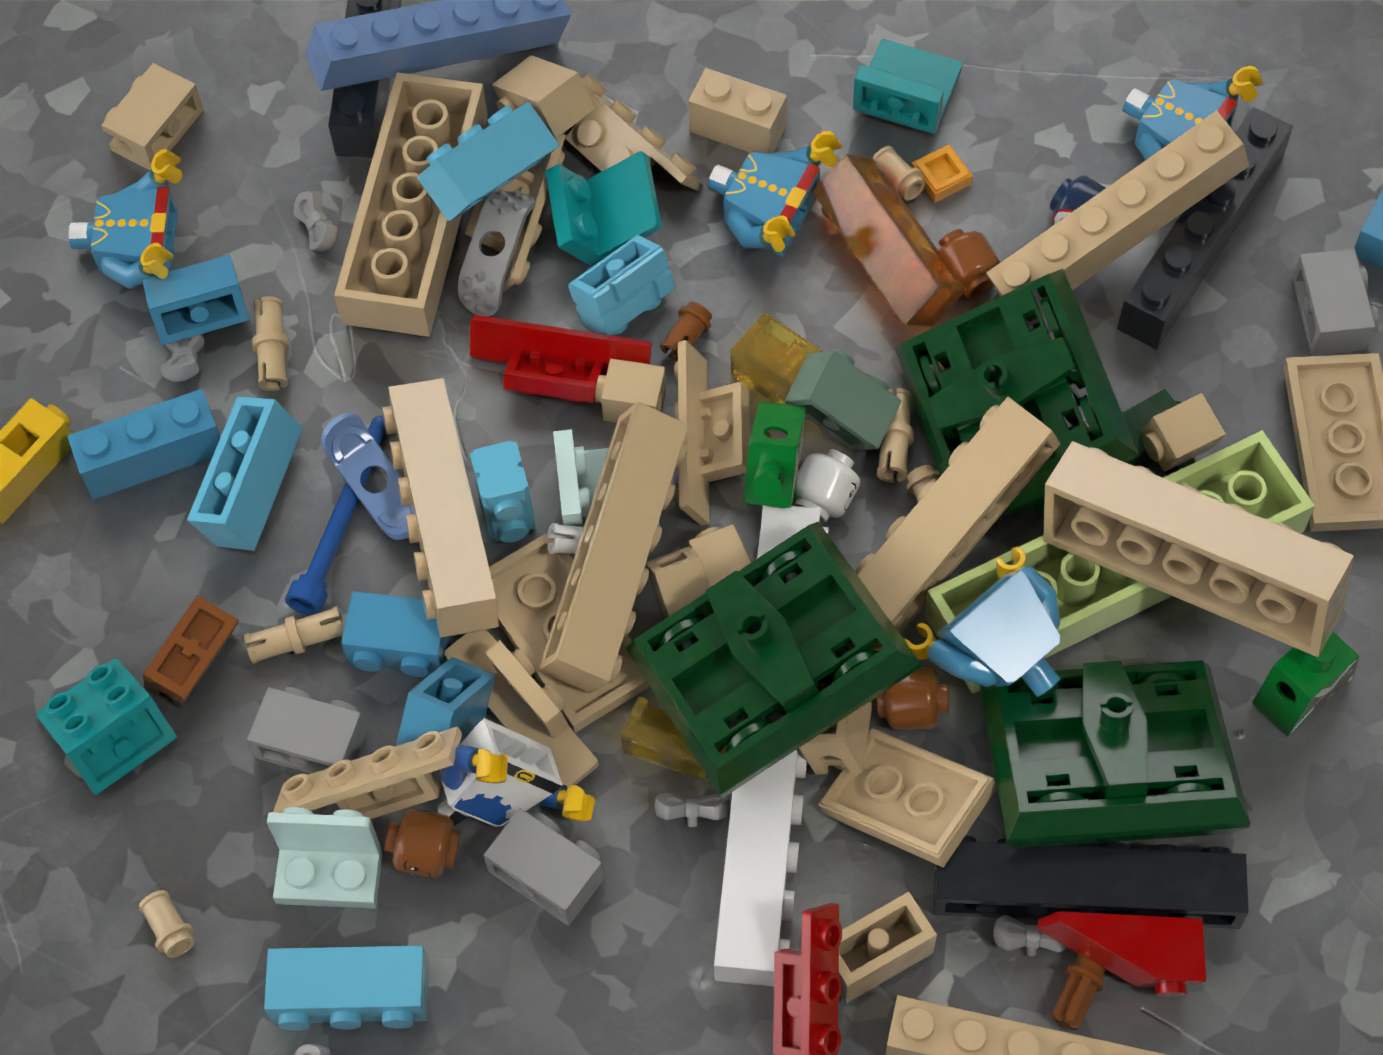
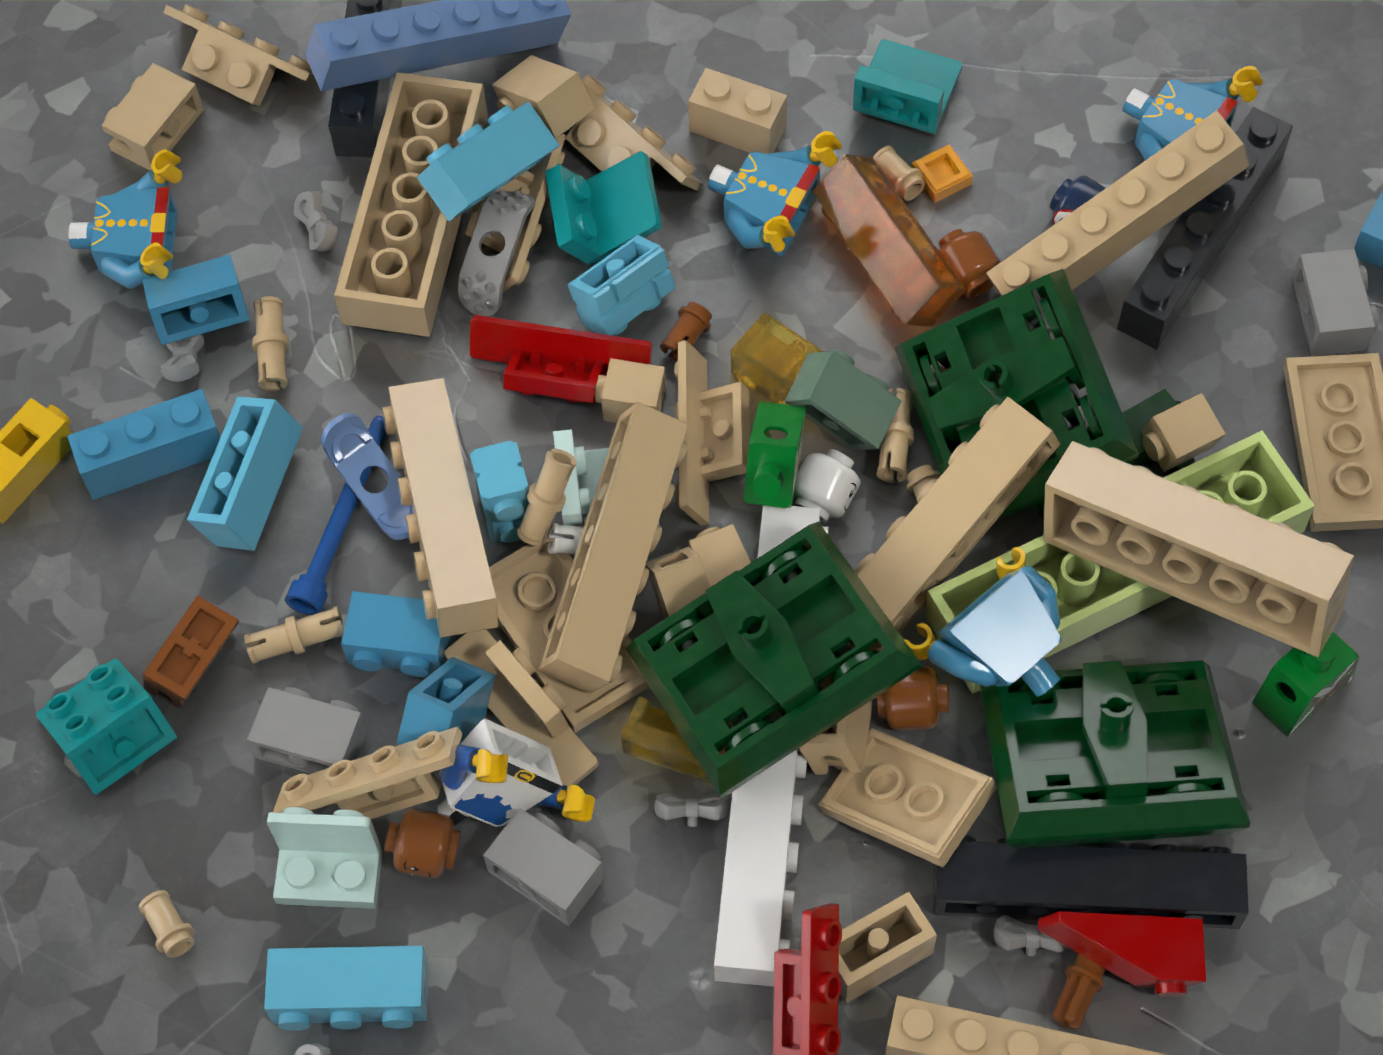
(232, 63): none -> tan bracket
(546, 497): none -> tan pin

